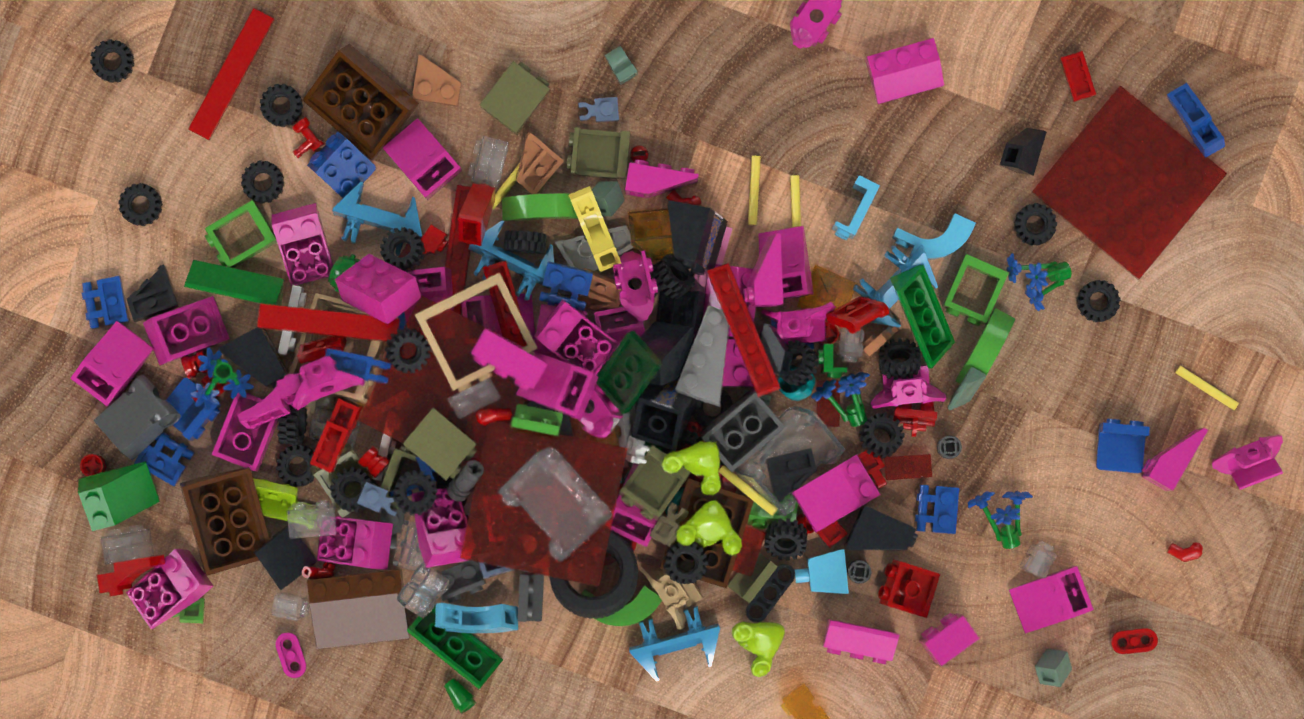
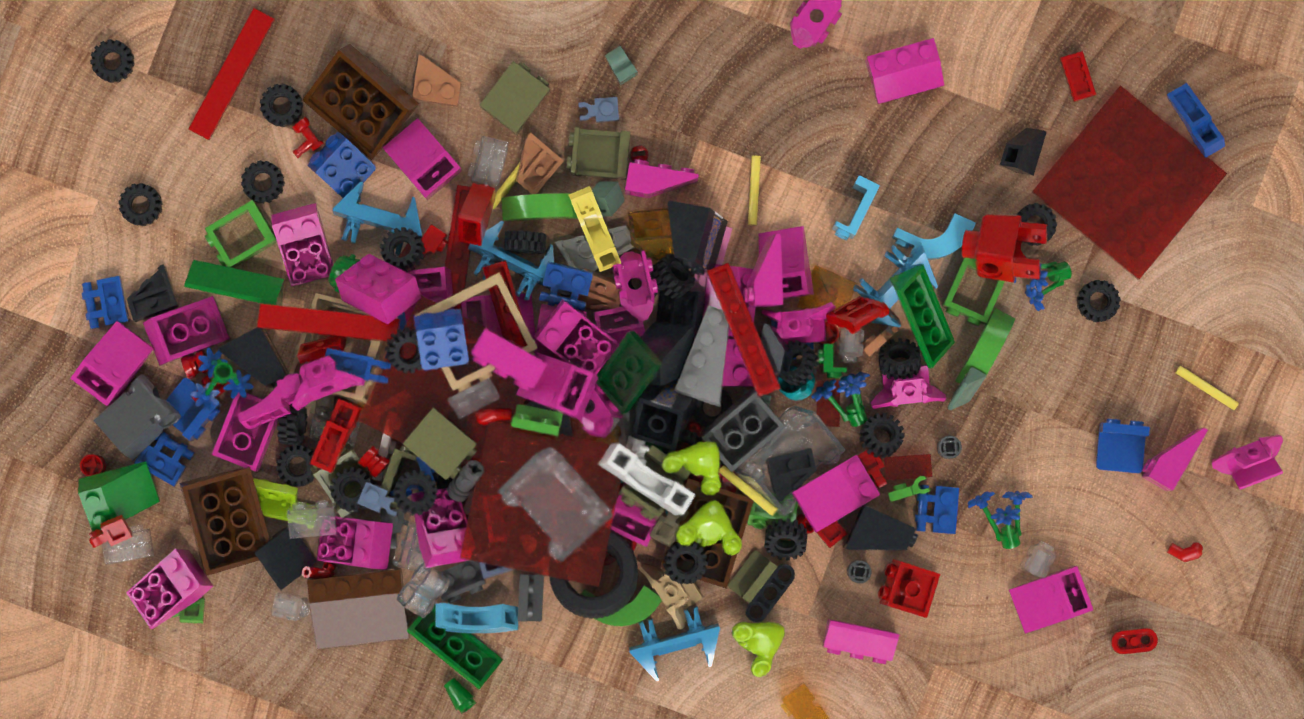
(113, 531): none -> plate
(126, 573): red slope -> none
(287, 341): white plate -> none
(291, 655): dark pink plate -> none
(441, 339): none -> blue bracket
(654, 486): none -> white arch
(674, 196): red arm -> none
(749, 552): clear red plate -> none
(795, 201): light yellow bar -> none
(825, 573): medium azure torso -> none
(902, 491): none -> bright green plate
(916, 419): red hips -> none
(948, 638): dark pink brick -> none
(999, 247): none -> red piece
(1053, 667): sand green panel -> none

